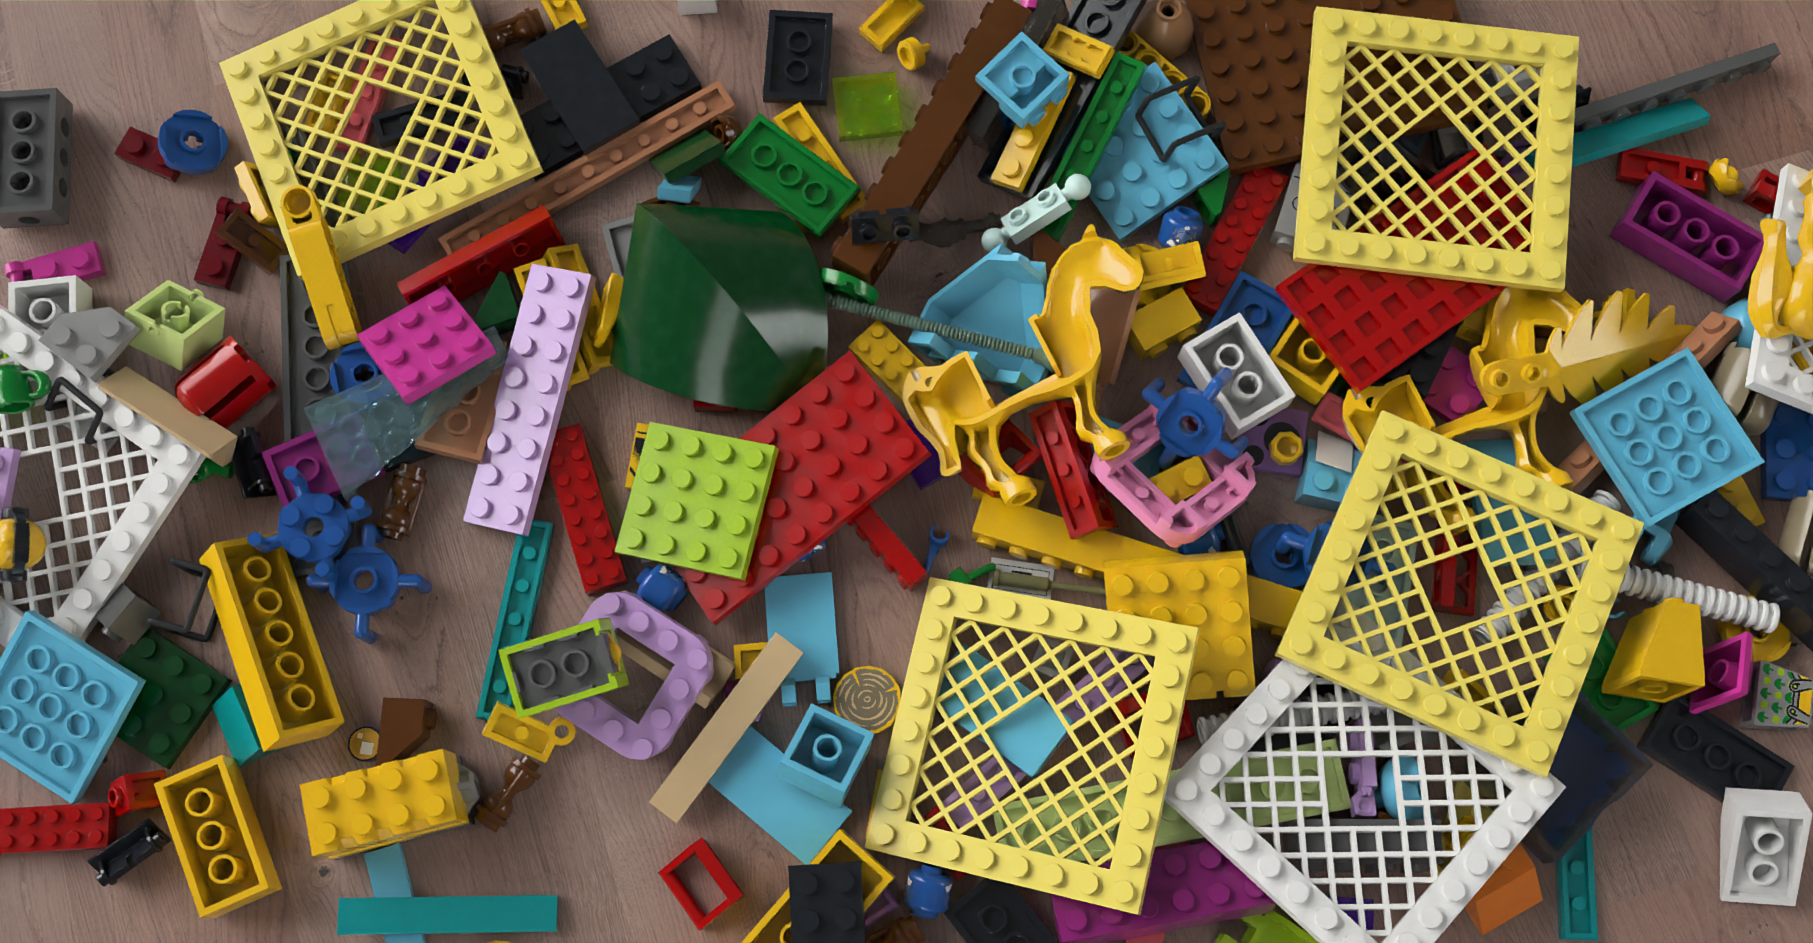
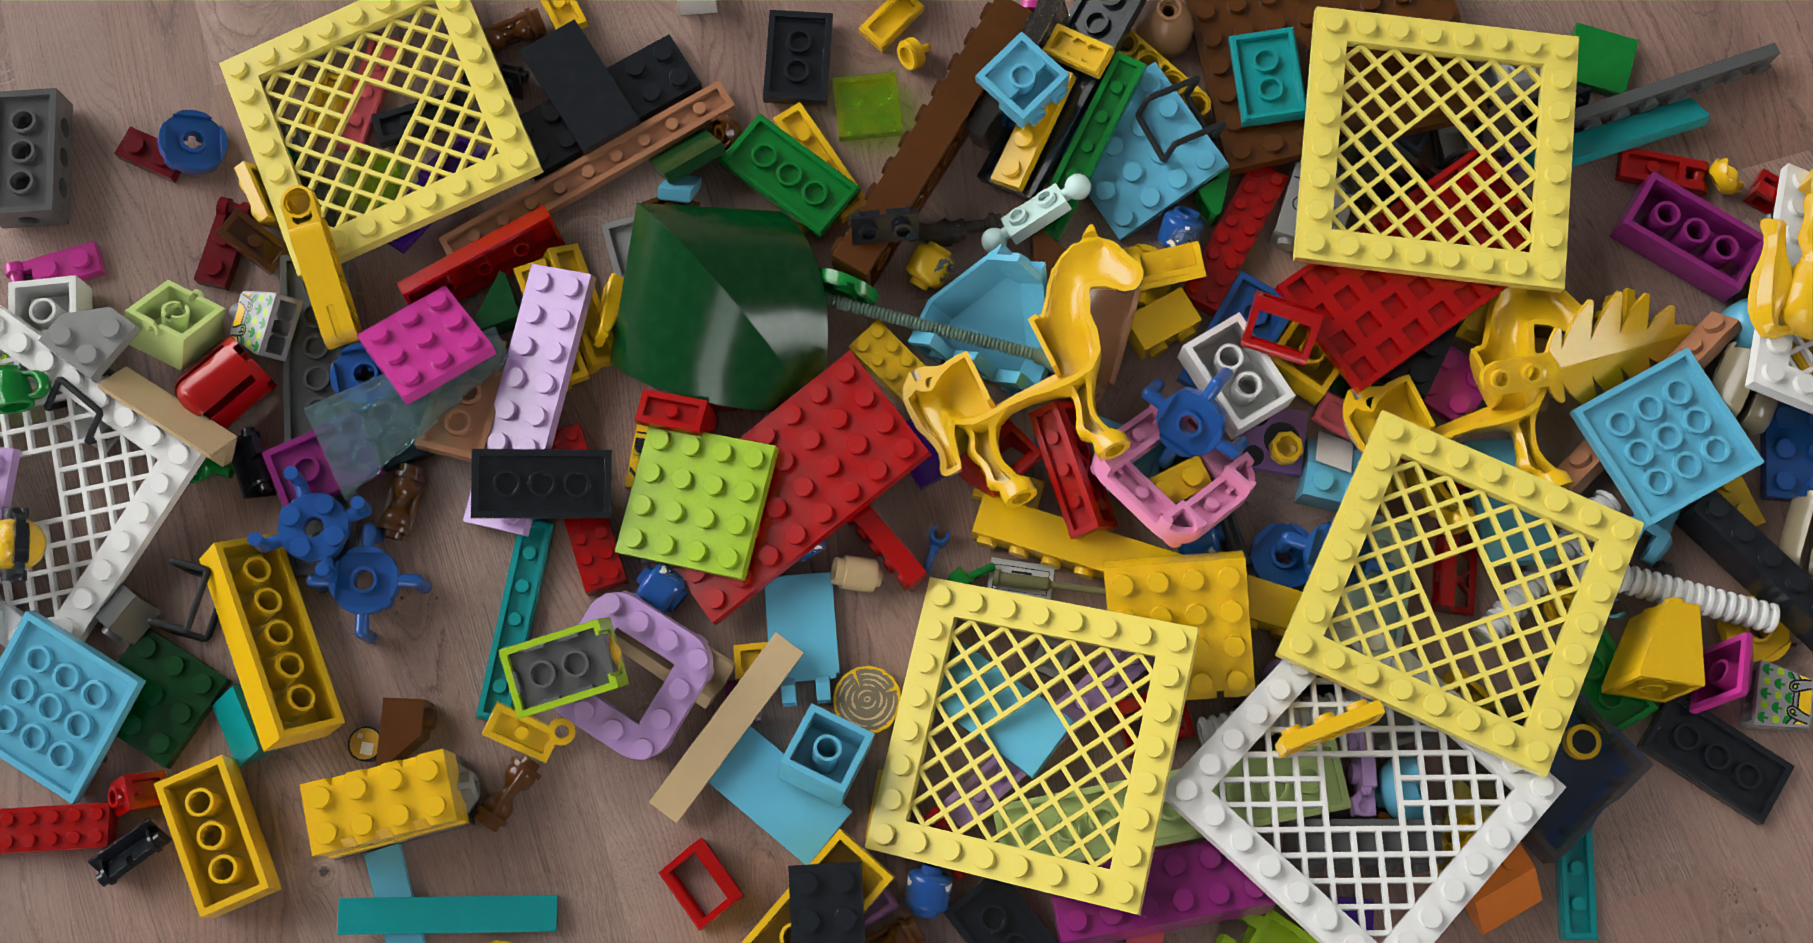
(265, 322): none -> light grey torso
(541, 484): none -> black plate
(675, 413): none -> red tile
(856, 573): none -> tan brick
(929, 265): none -> yellow head
(1267, 77): none -> teal tile
(1288, 310): none -> red tile
(1329, 727): none -> yellow plate
(1582, 742): none -> tile
(1604, 59): none -> green tile
(1762, 845): white slope -> none

